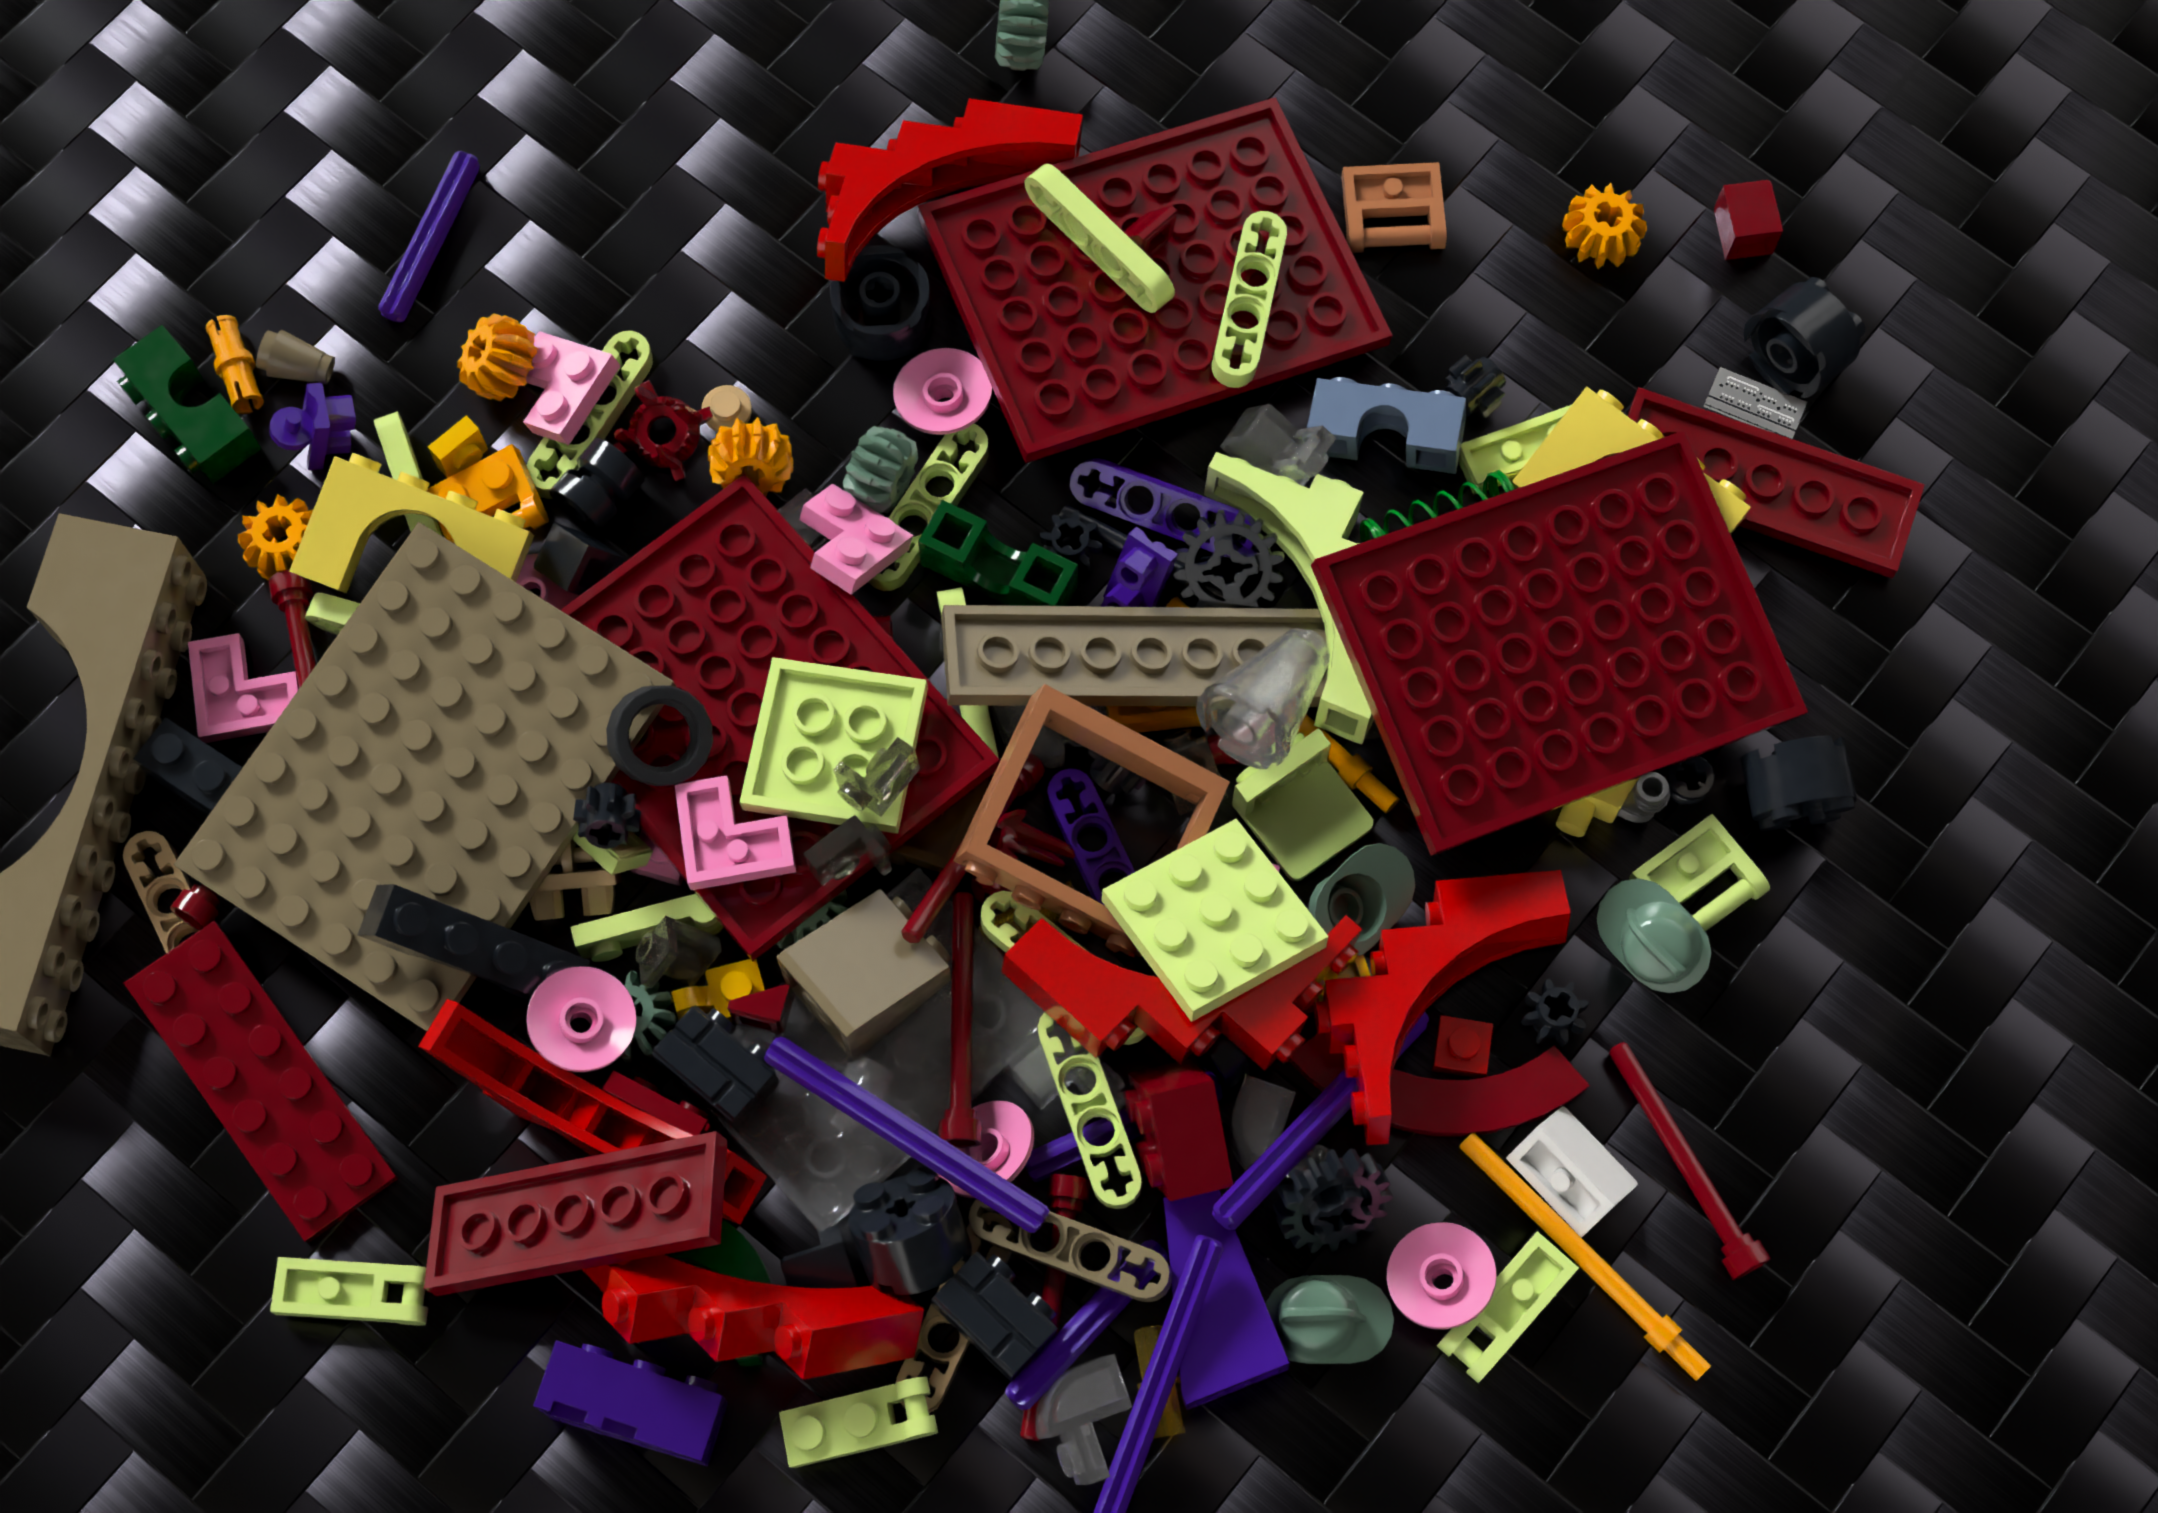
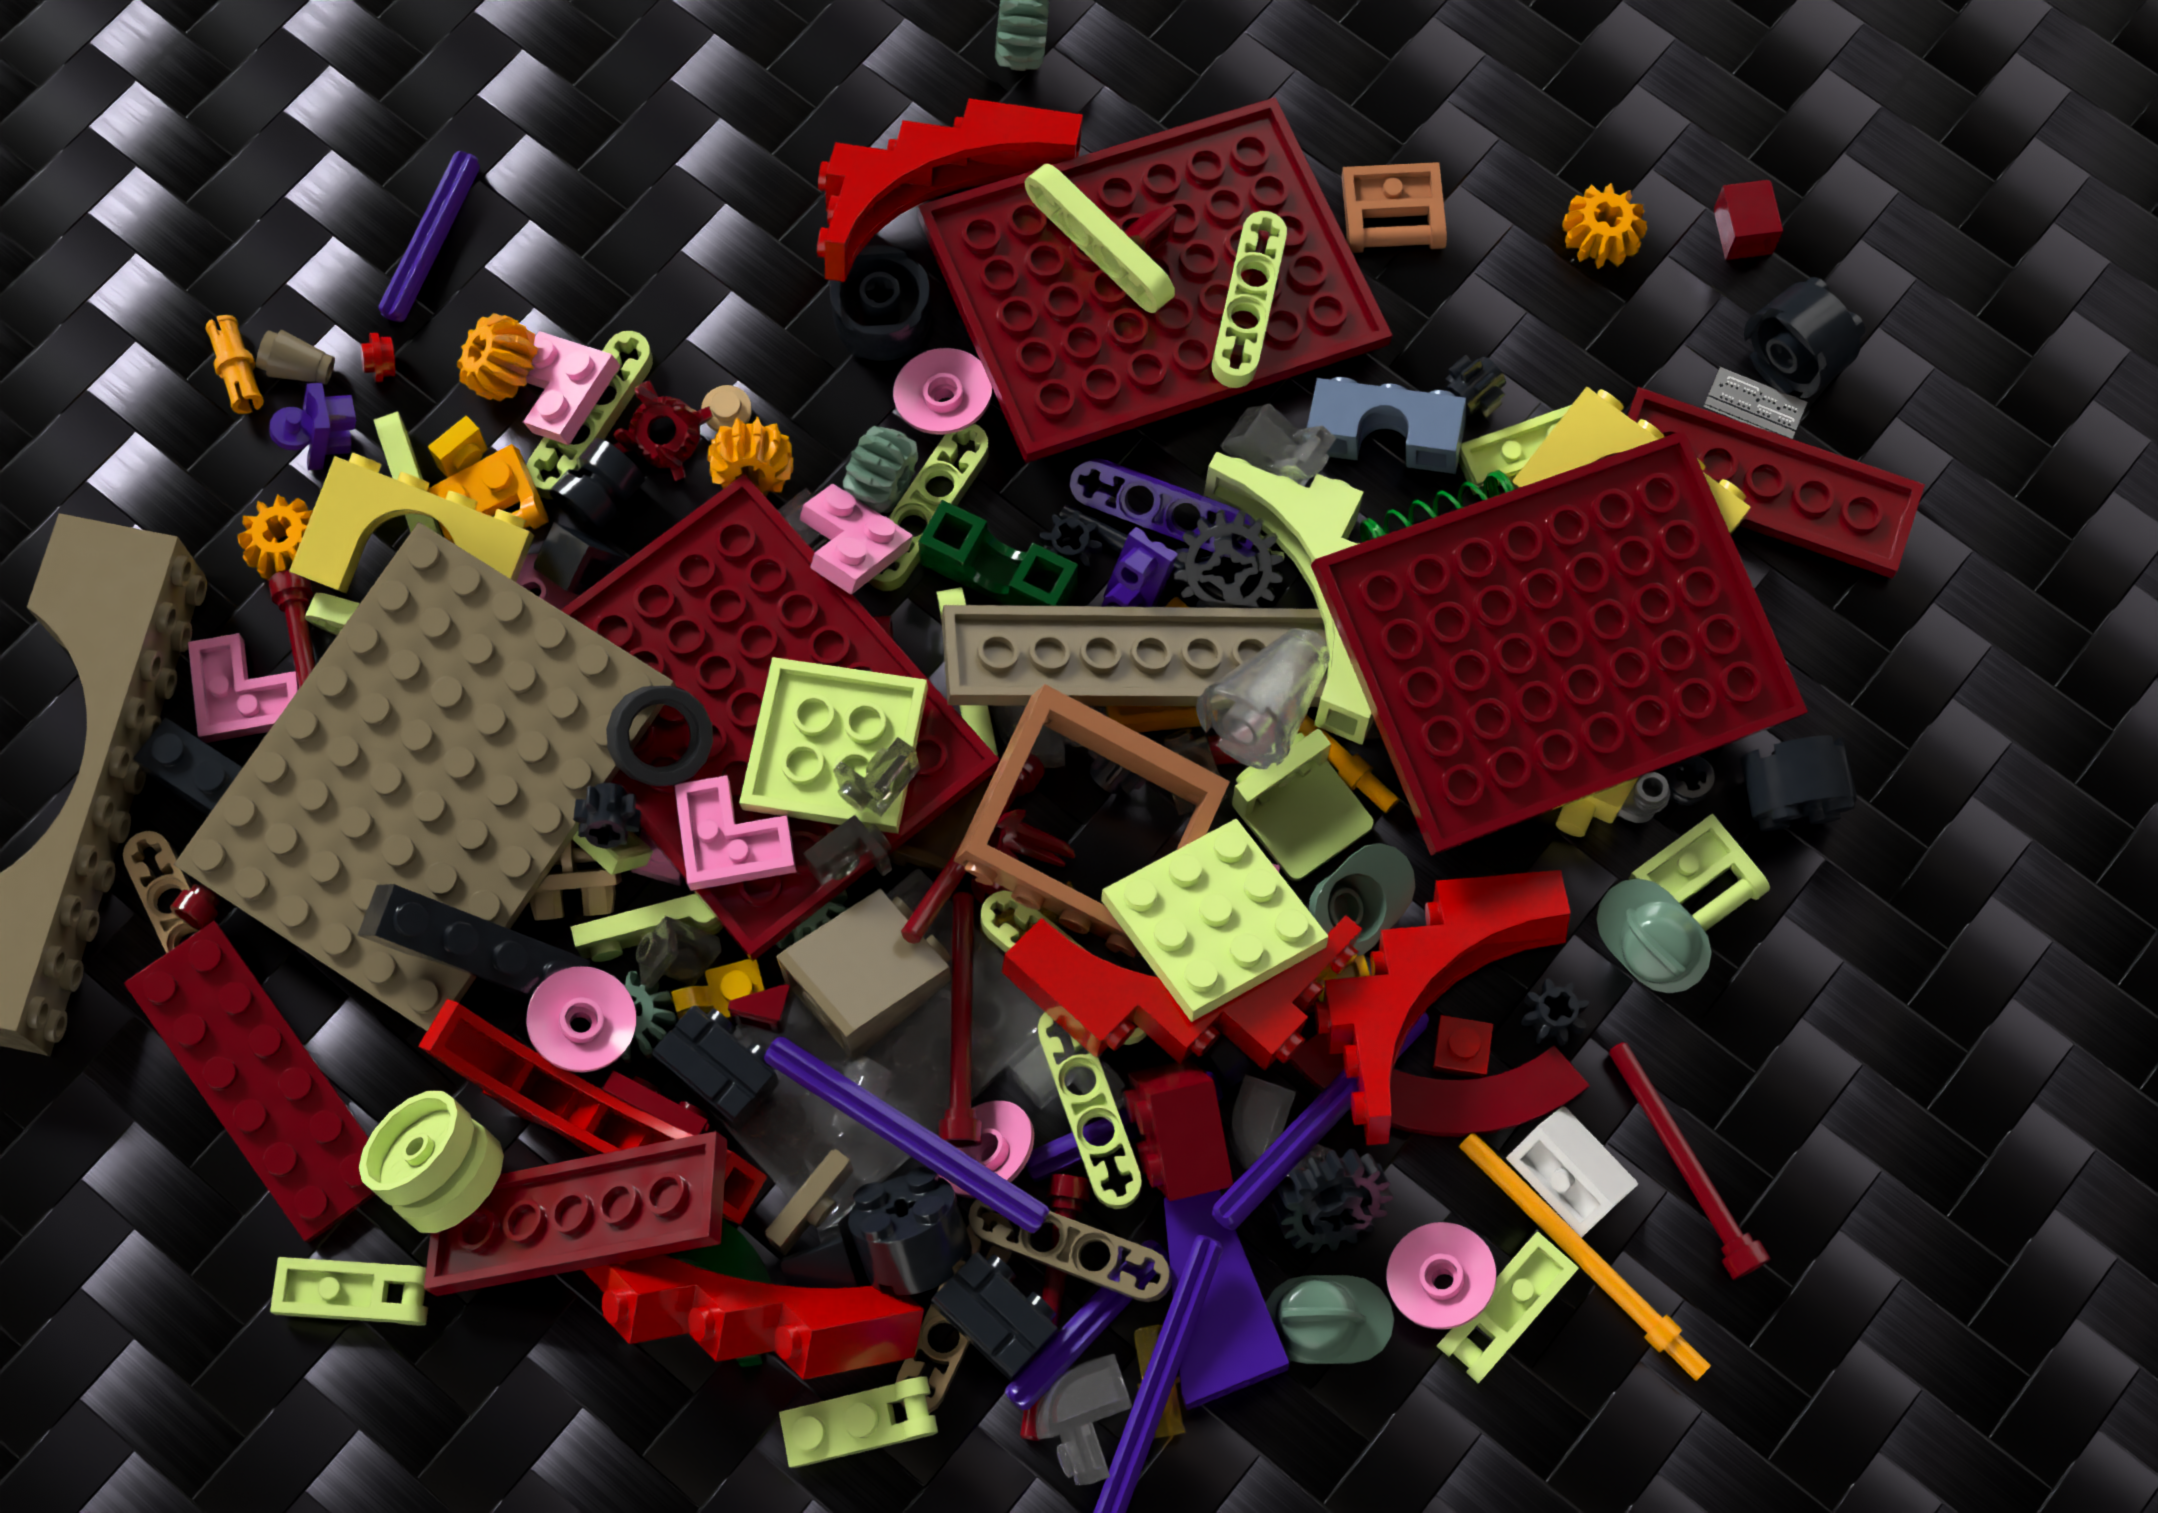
(209, 434): dark green arch -> none
(378, 357): none -> red plate
(431, 1162): none -> yellowish green wheel
(631, 1402): dark purple wedge -> none
(811, 1203): none -> dark tan plate
(1091, 864): dark purple beam -> none

